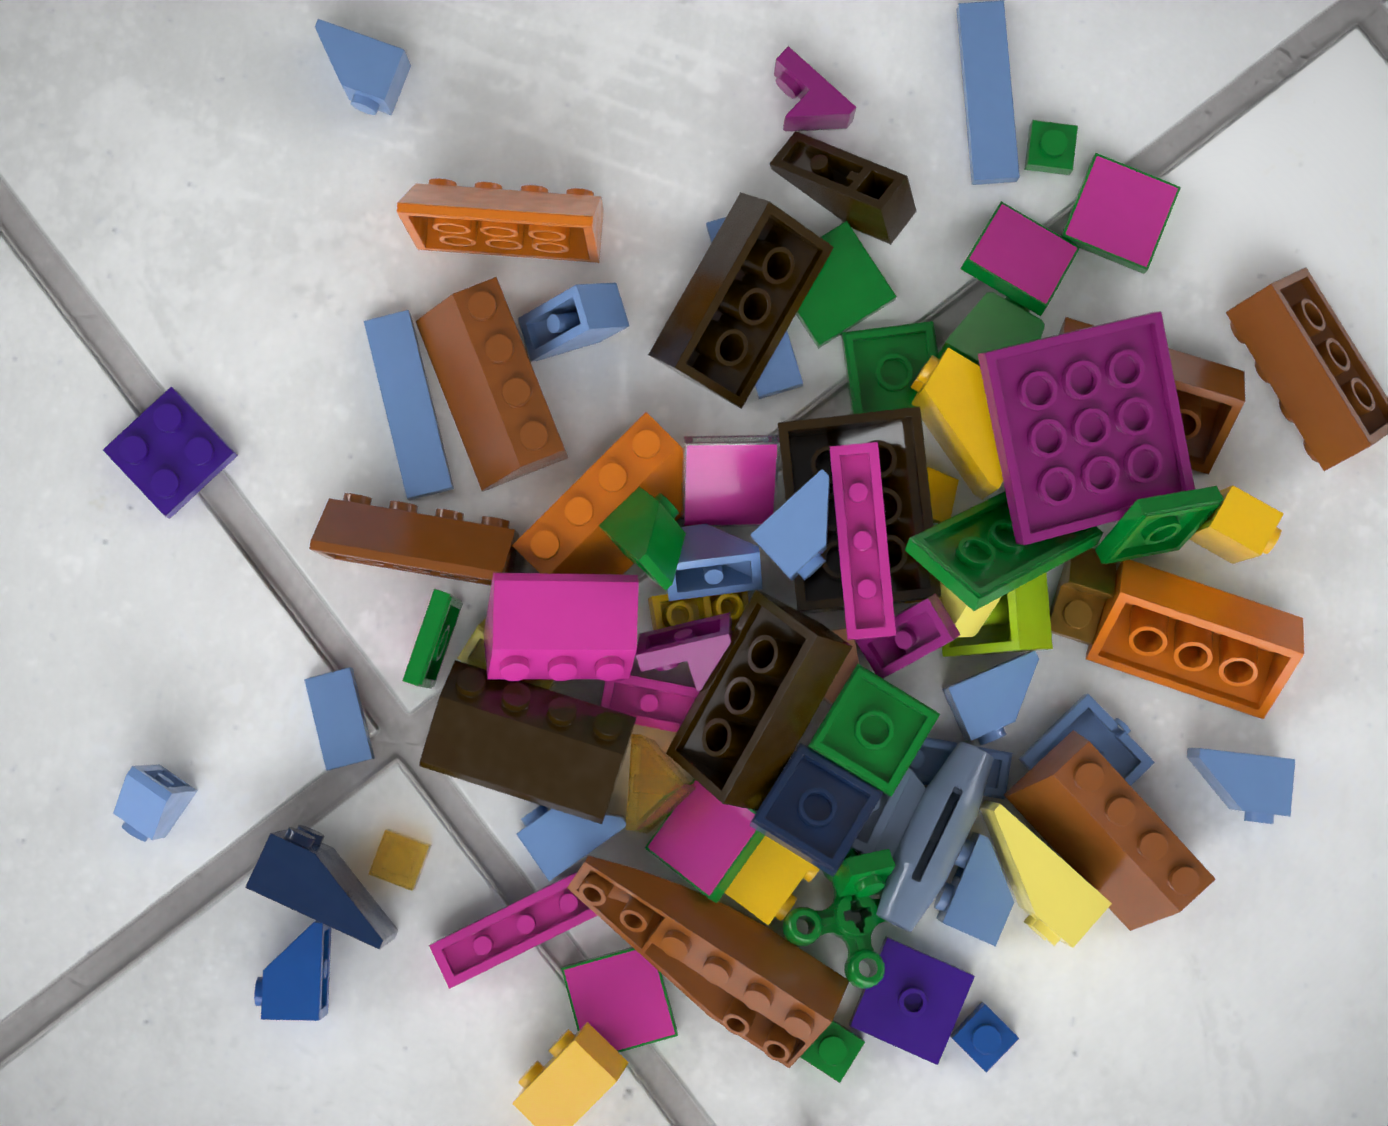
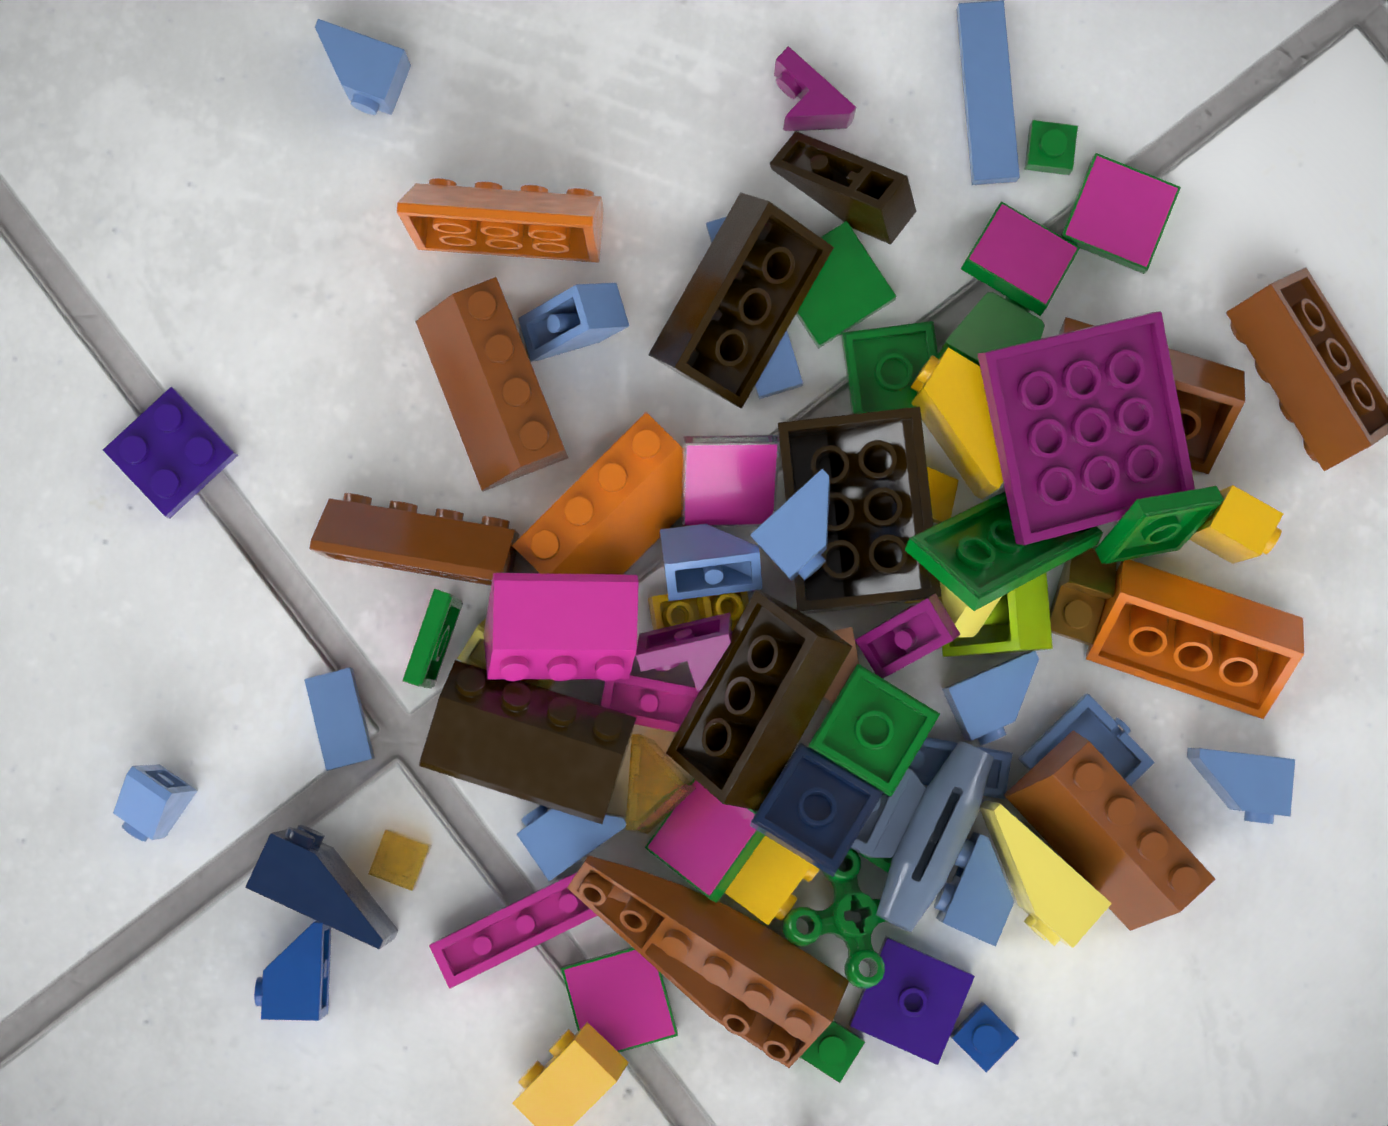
(408, 405): medium blue tile -> none
(647, 534): green slope -> none
(862, 541): dark pink plate -> none
(864, 873): green plate -> none

